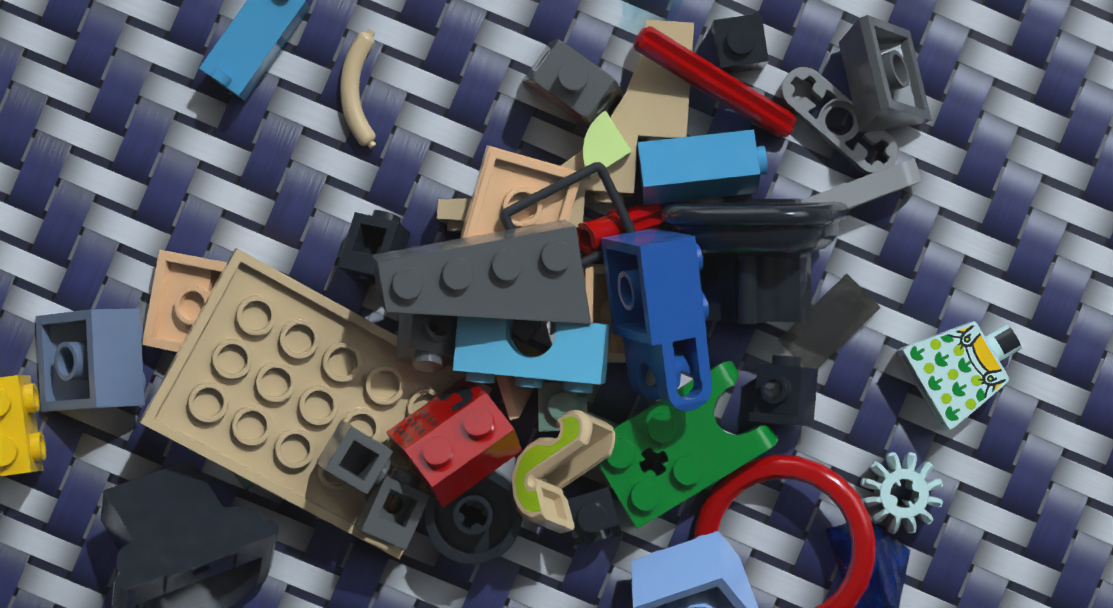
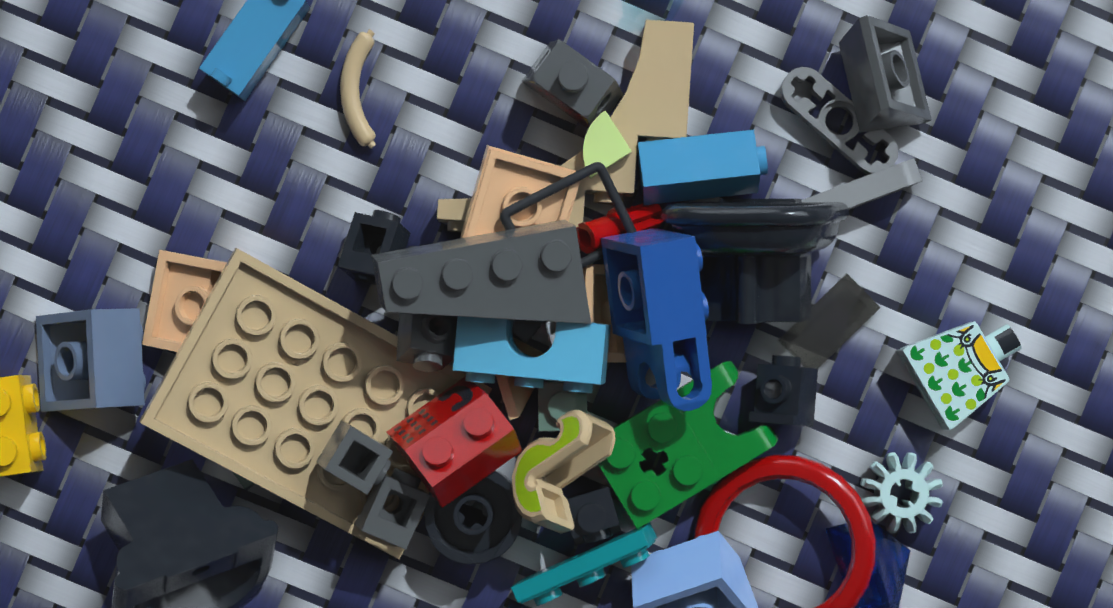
(585, 566): none -> teal tile
(714, 82): red axle -> none
(739, 43): black brick -> none

